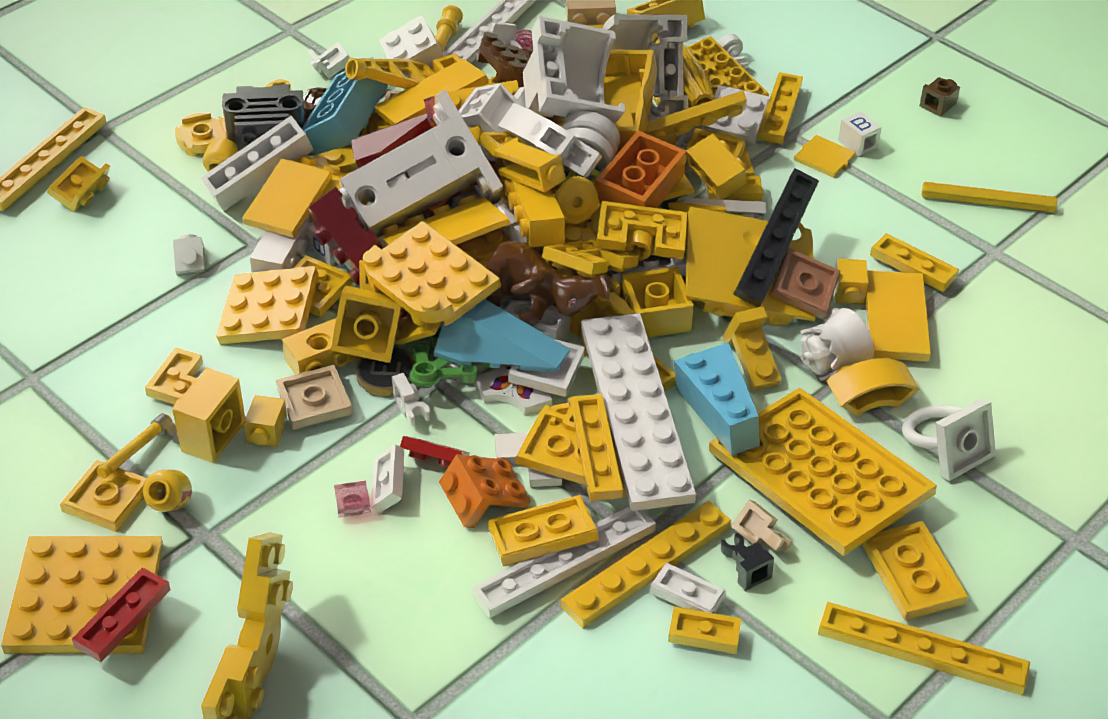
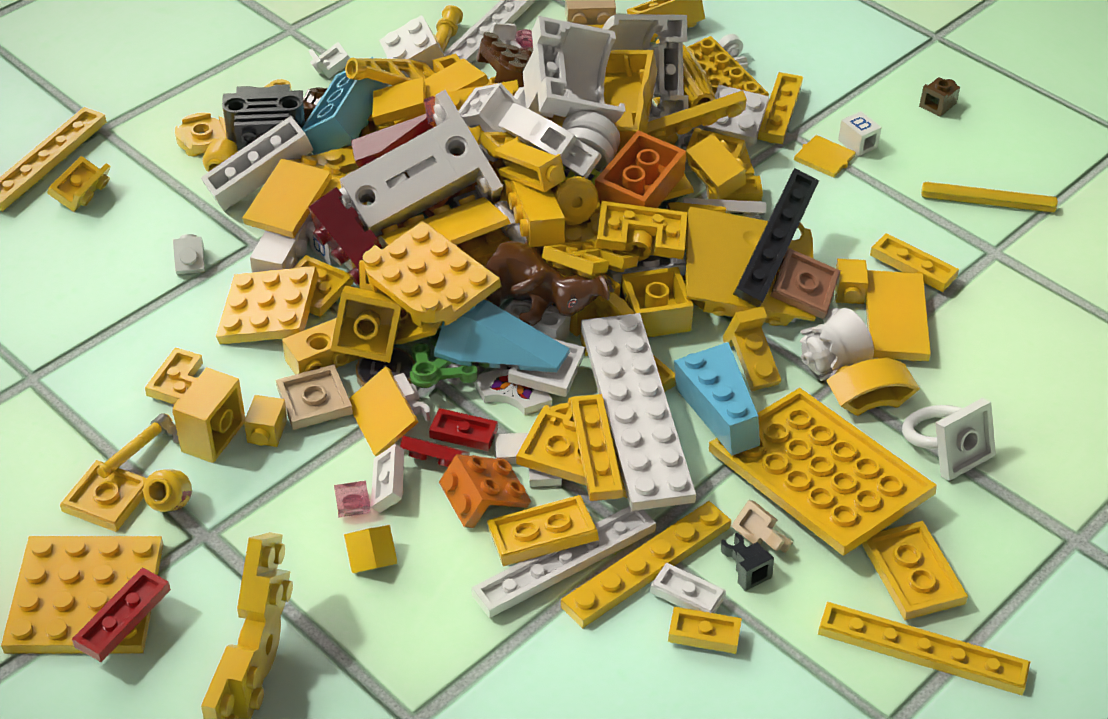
(370, 548): none -> yellow panel
(382, 411): none -> yellow piece
(399, 101): none -> yellow tile
(463, 429): none -> red plate

